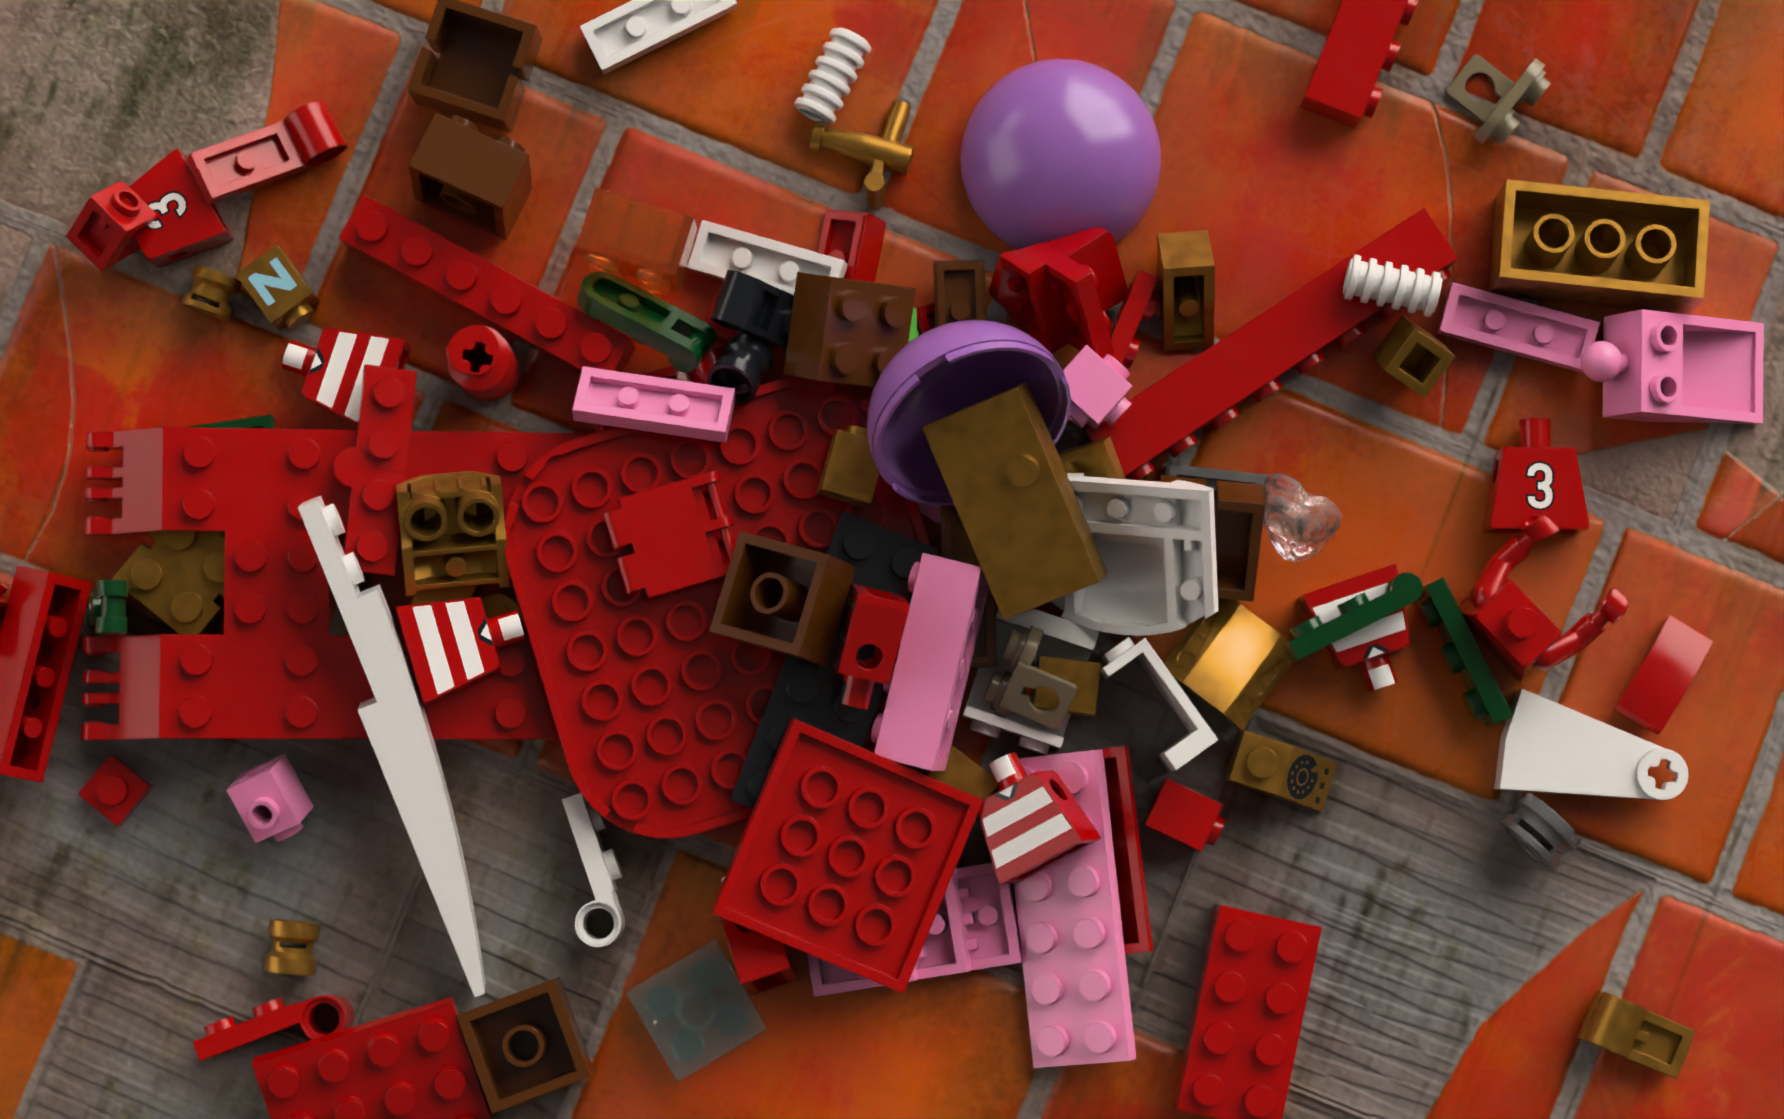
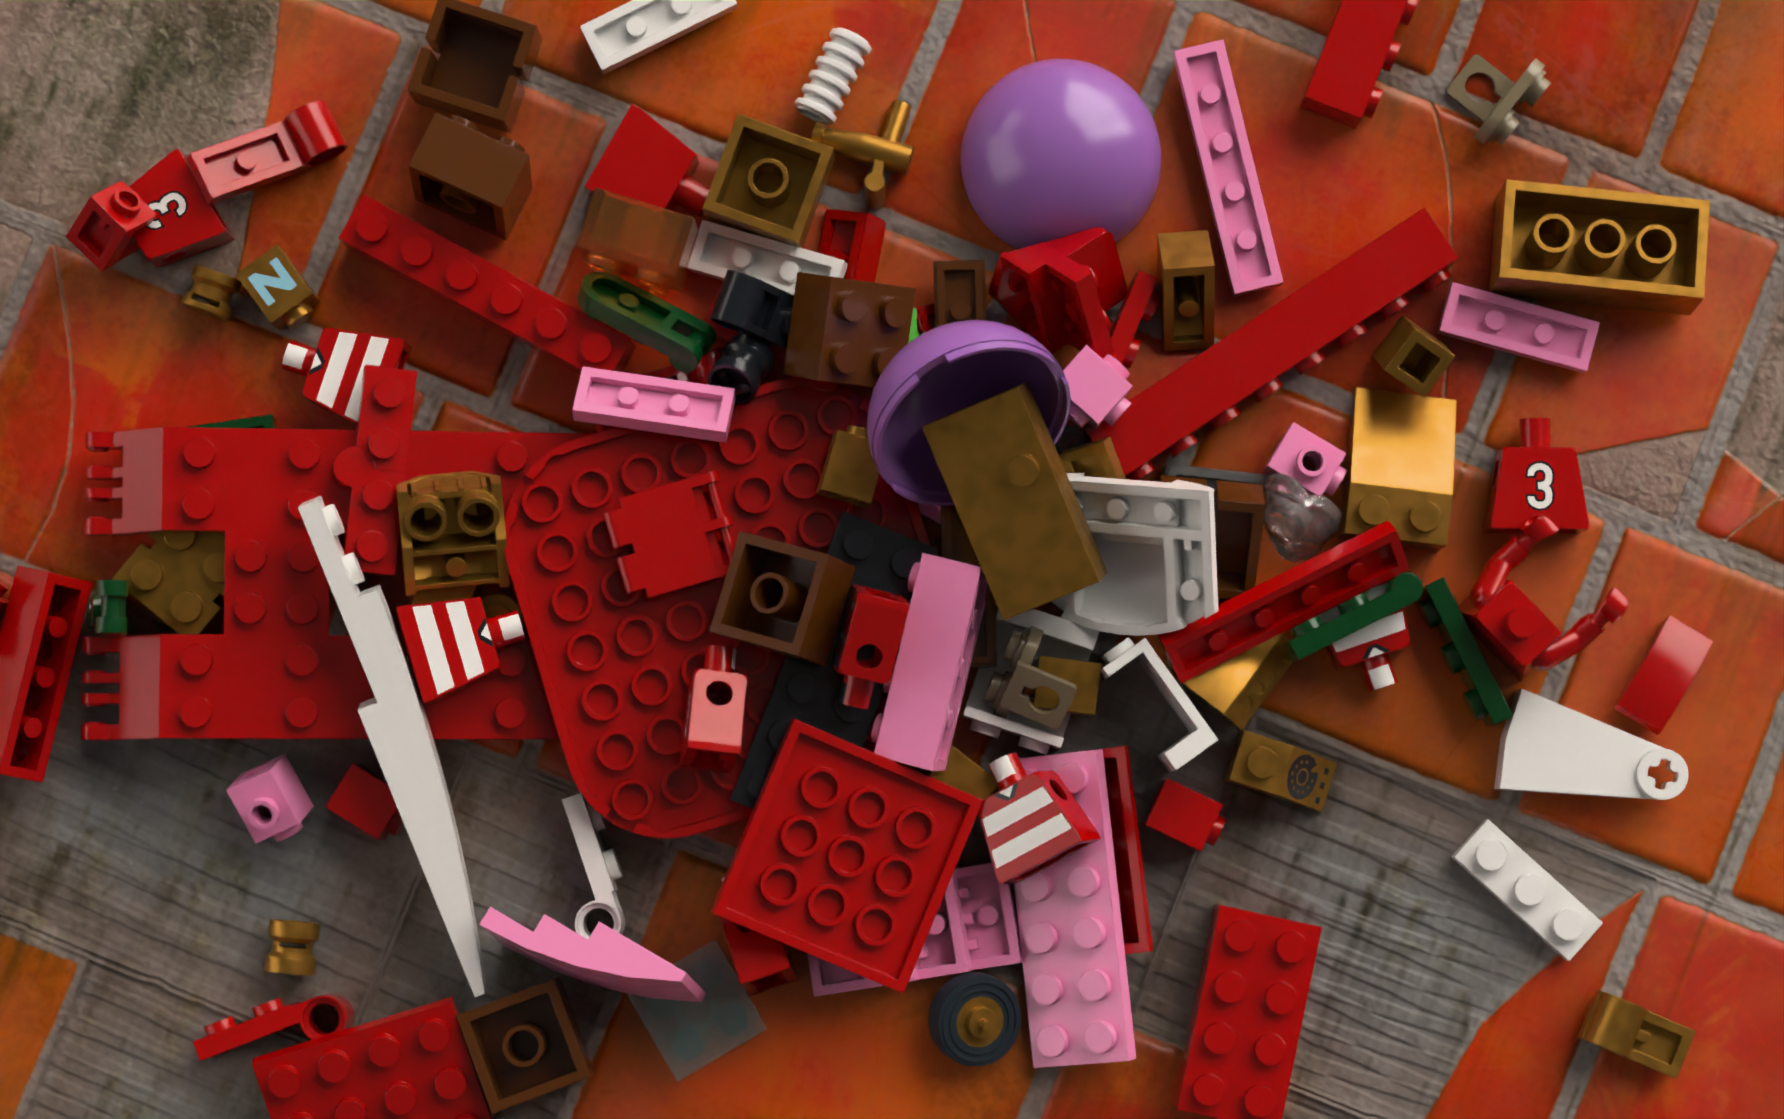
(115, 790): red plate -> none
(366, 803): none -> red brick
(473, 346): red piece -> none
(601, 960): none -> bright pink slope
(649, 166): none -> red torso
(714, 731): none -> torso
(768, 182): none -> pearl gold brick
(974, 1019): none -> black wheel
(1228, 168): none -> bright pink plate
(1285, 601): none -> red plate
(1303, 444): none -> bright pink brick
(1392, 285): white piece -> none
(1400, 467): none -> pearl gold slope
(1527, 890): none -> white plate
(1542, 829): flat silver wheel -> none
(1678, 368): bright pink slope -> none

